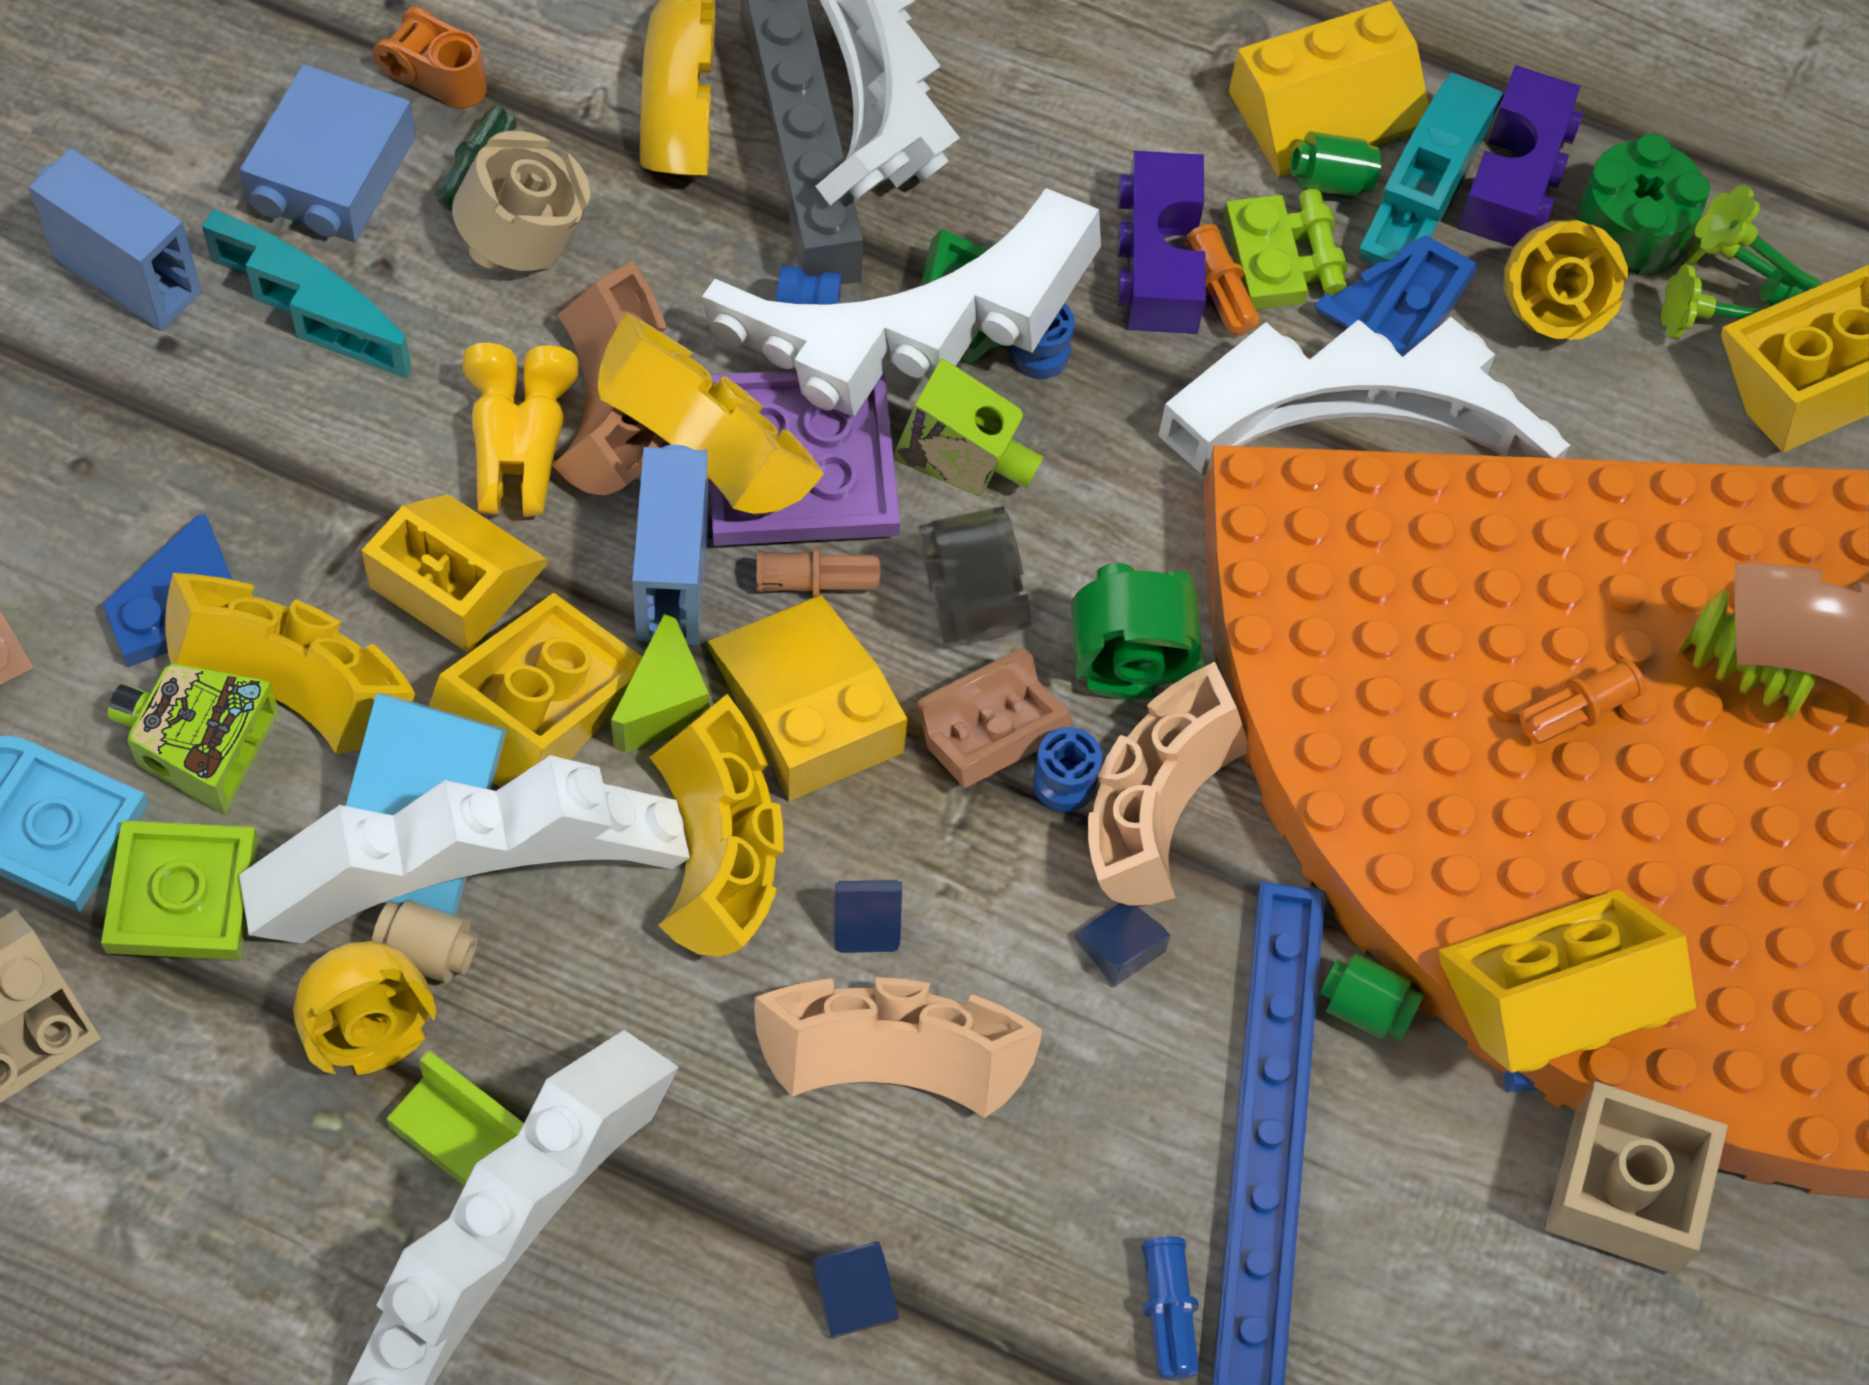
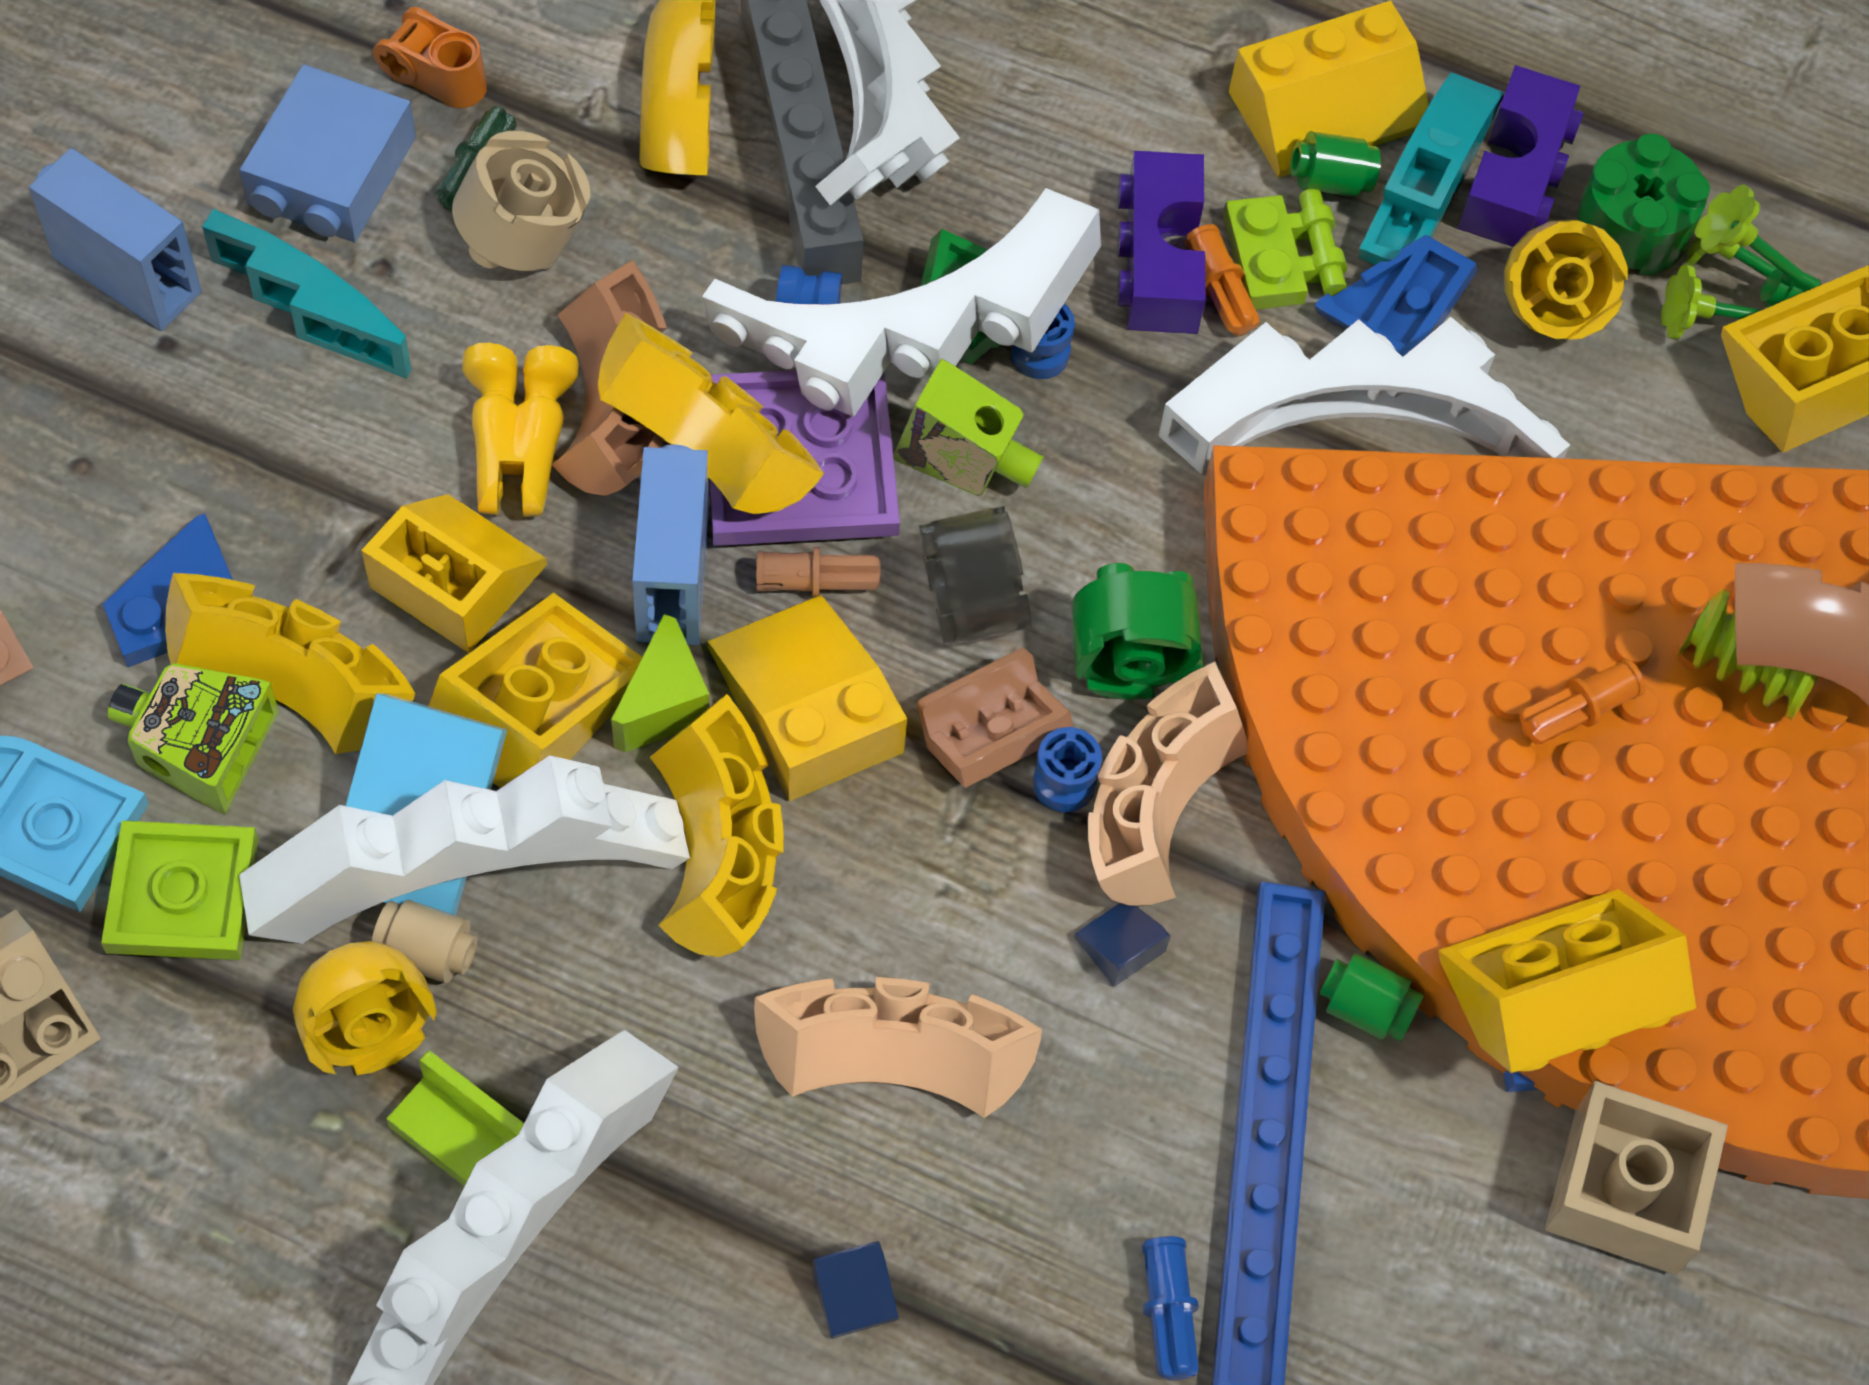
(867, 916): dark blue slope -> none

